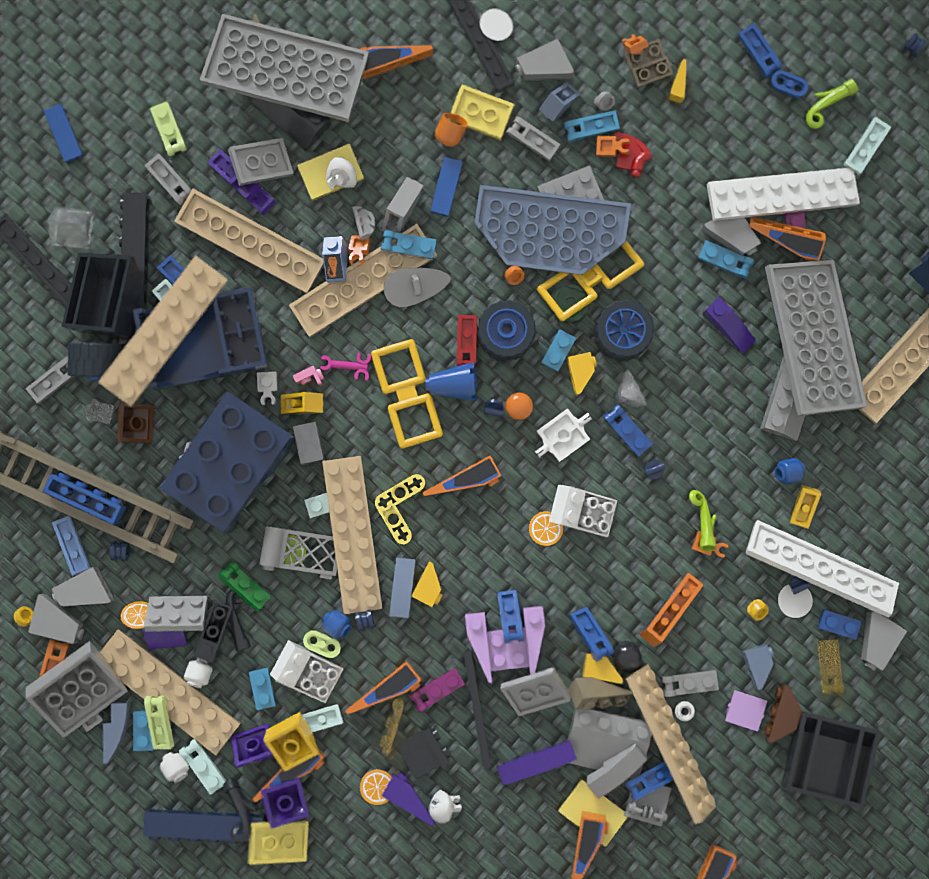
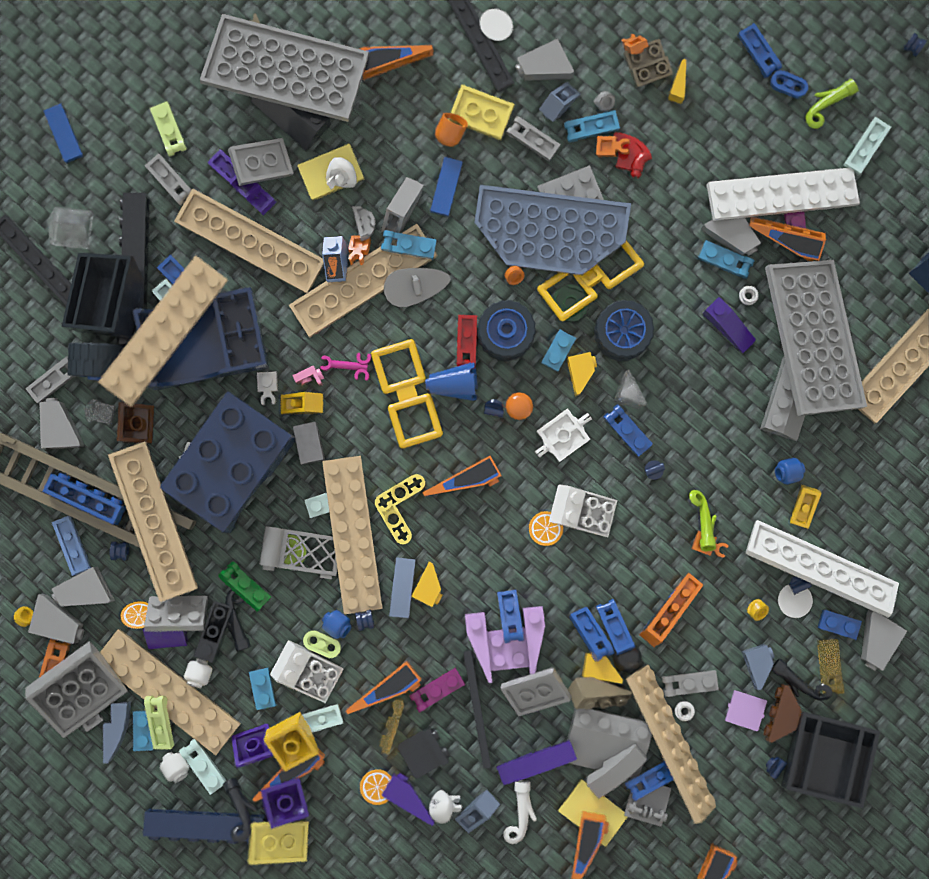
(57, 426): none -> light grey slope
(153, 521): none -> tan plate
(477, 811): none -> sand blue slope
(522, 790): none -> white plant
(615, 627): none -> blue plate
(748, 289): none -> white plate
(775, 767): none -> dark blue plate
(796, 683): none -> black plant

